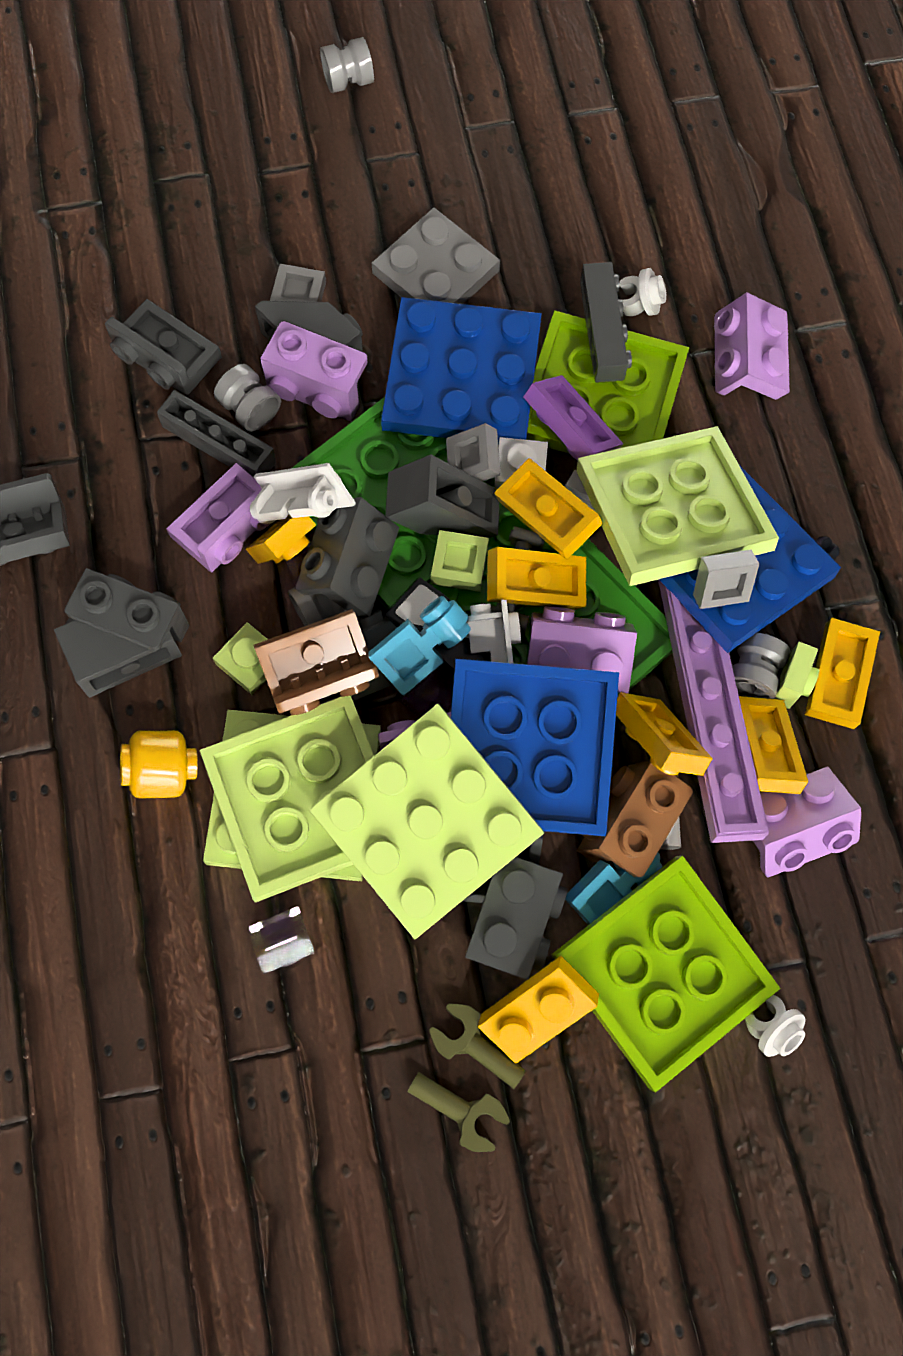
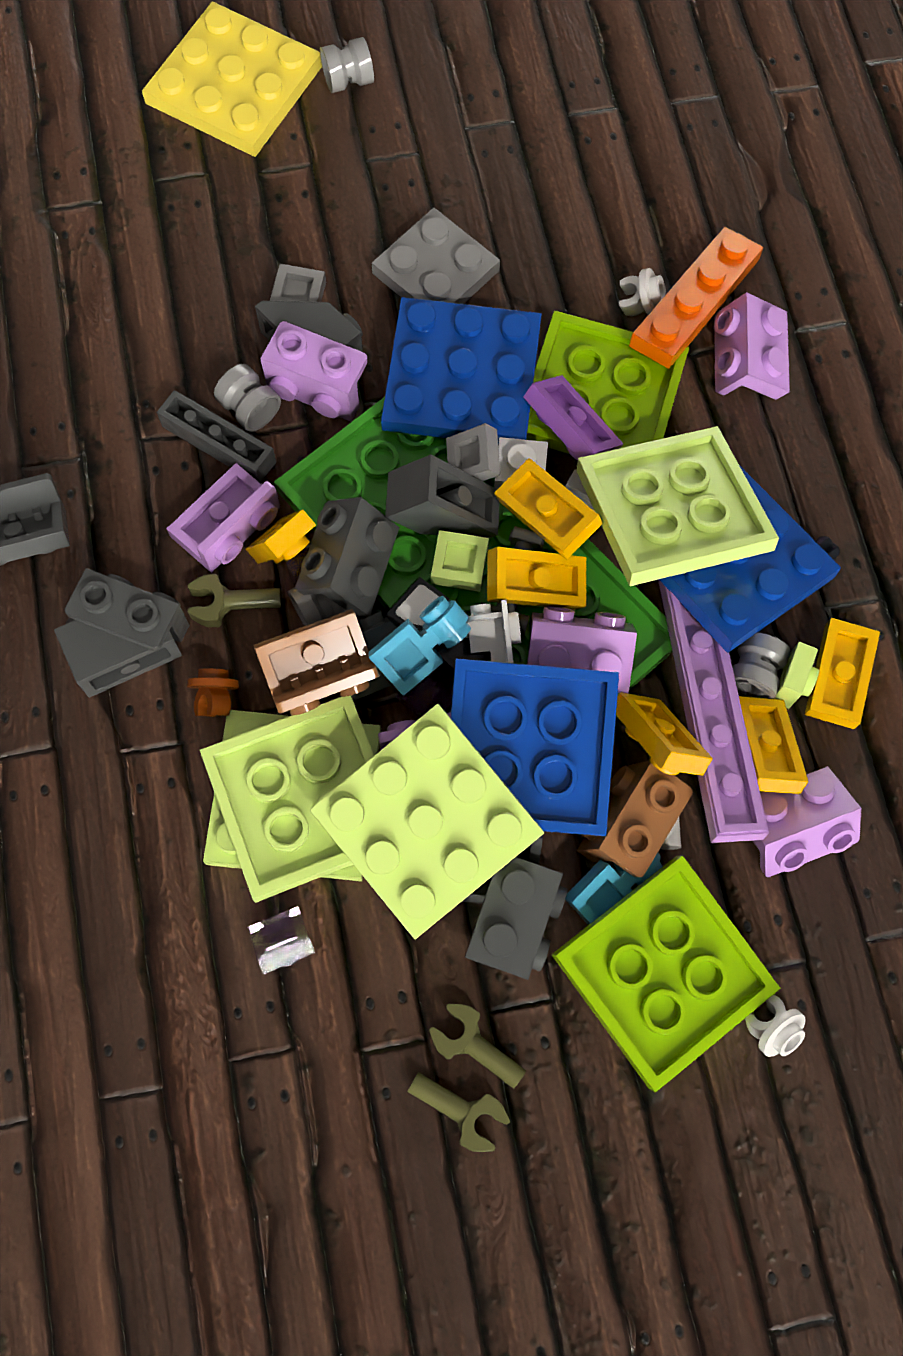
(157, 764): yellow head -> none
(164, 347): dark grey bracket -> none
(213, 692): none -> dark orange plate
(228, 600): none -> olive bar
(233, 78): none -> light yellow plate
(240, 659): yellowish green plate -> none
(299, 492): white hinge -> none
(538, 1010): yellow plate -> none
(604, 322): dark grey piece -> none
(695, 297): none -> orange plate
(725, 579): light grey plate -> none

